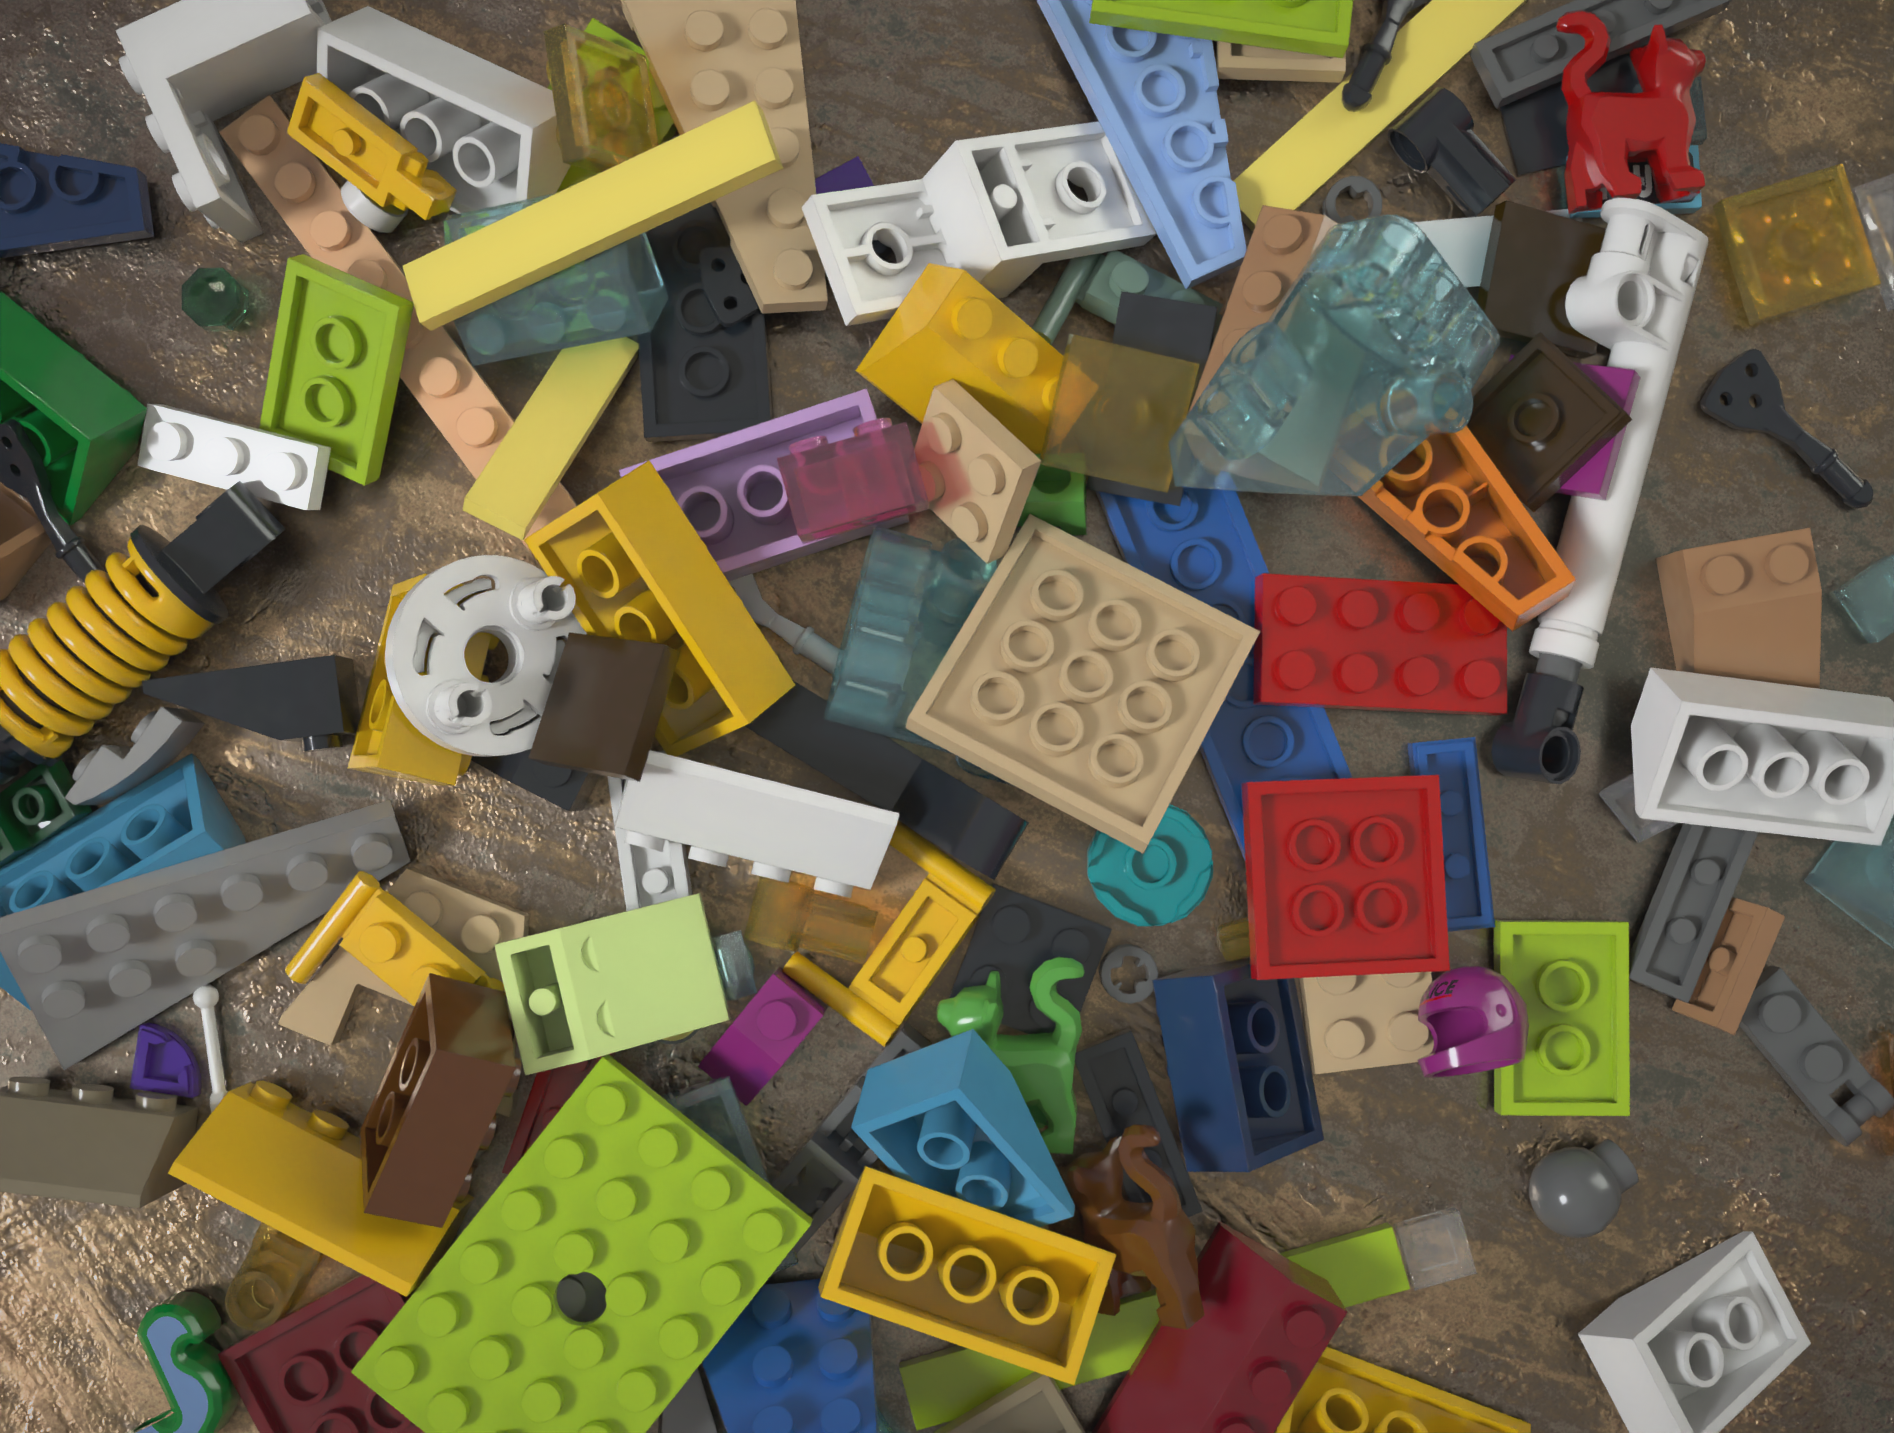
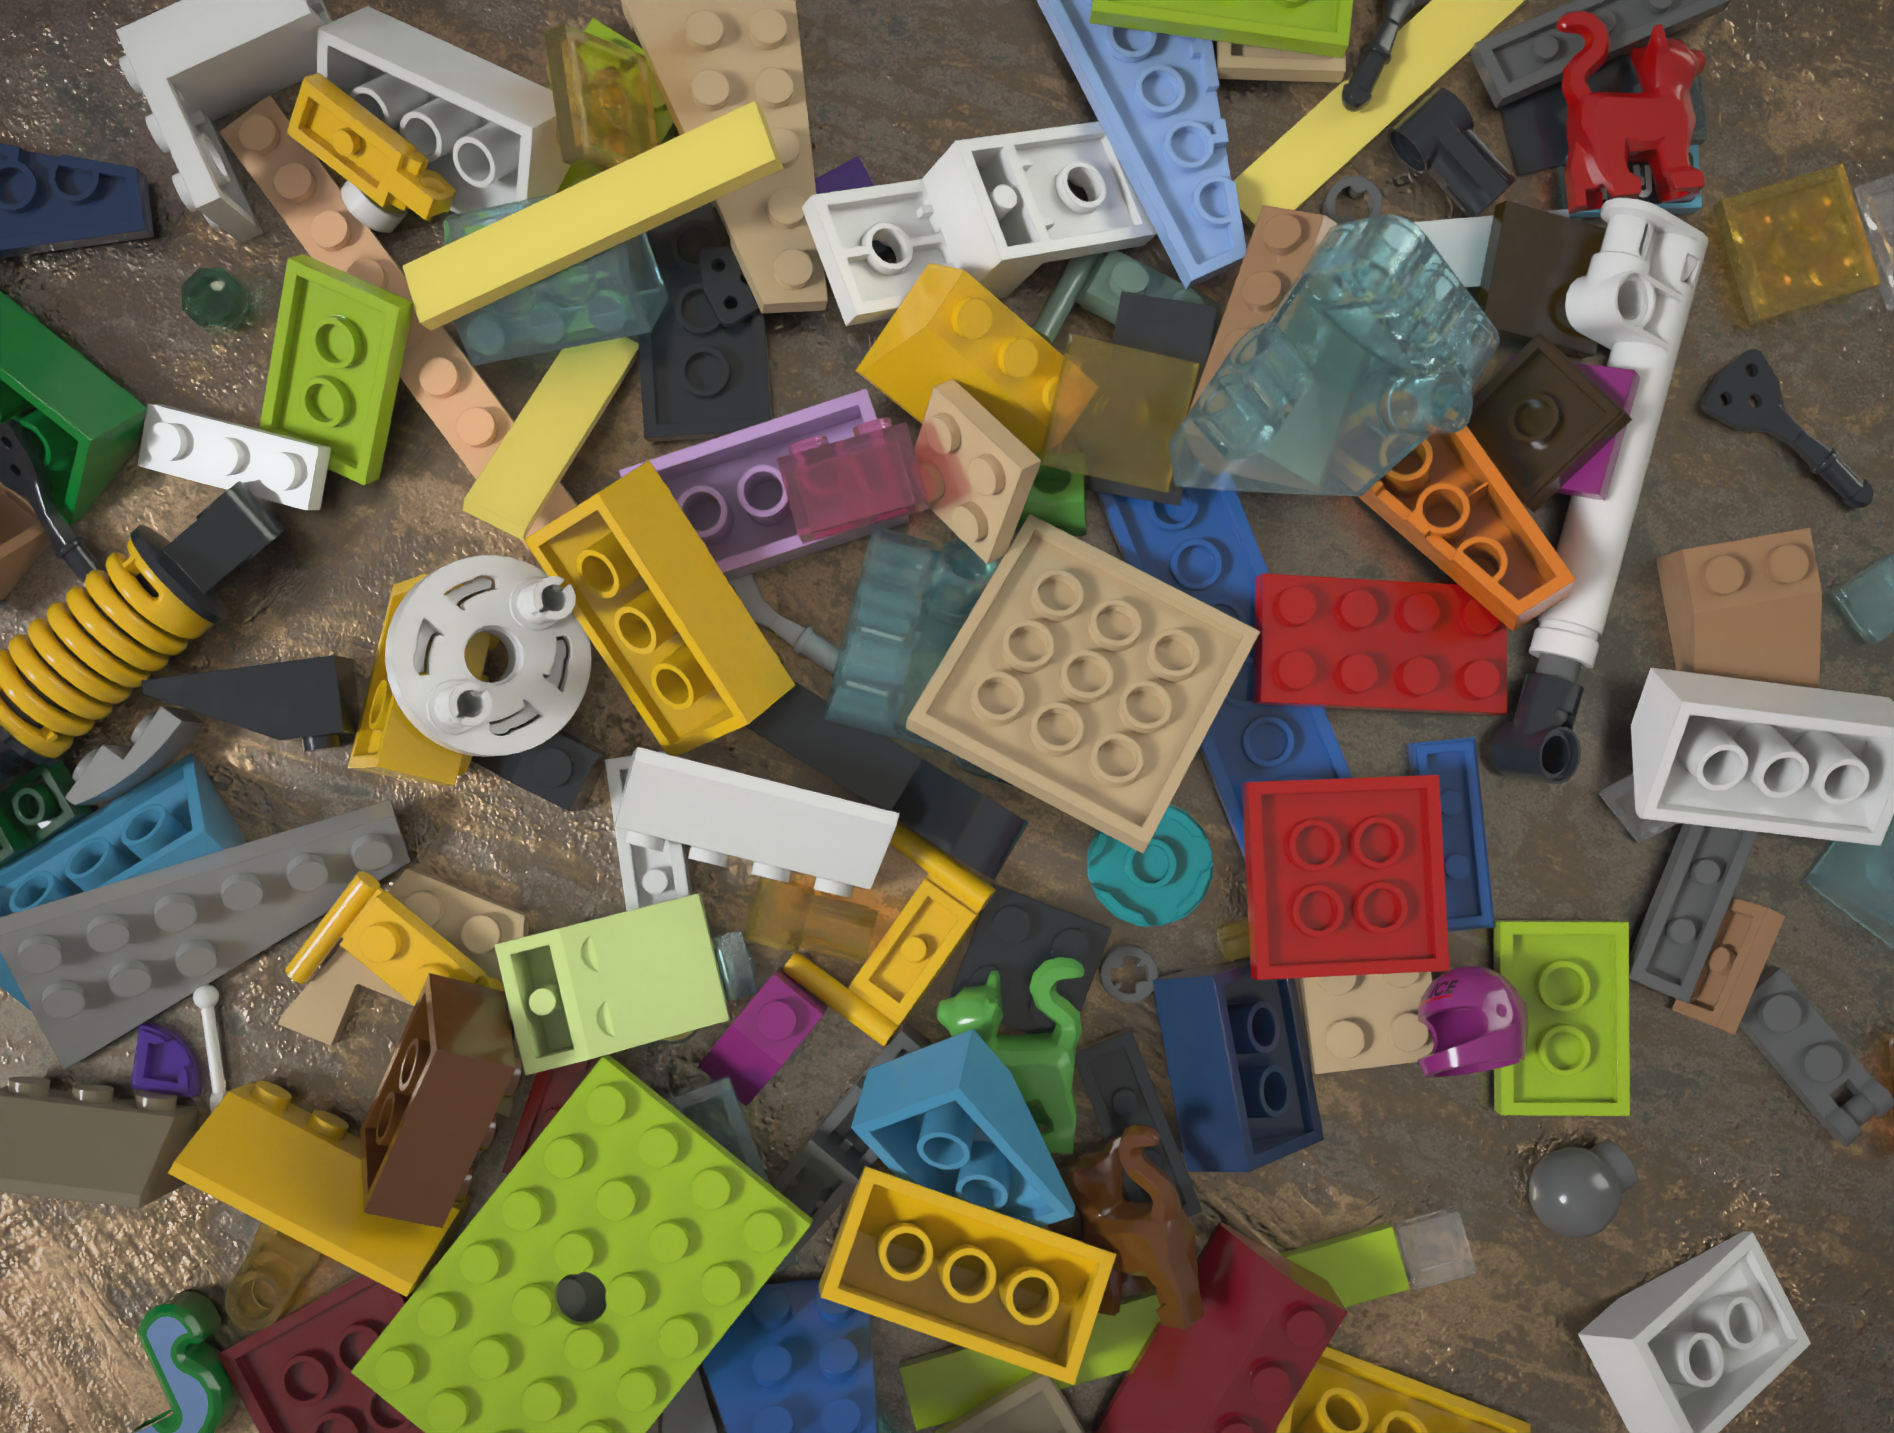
(604, 705): dark brown tile -> none

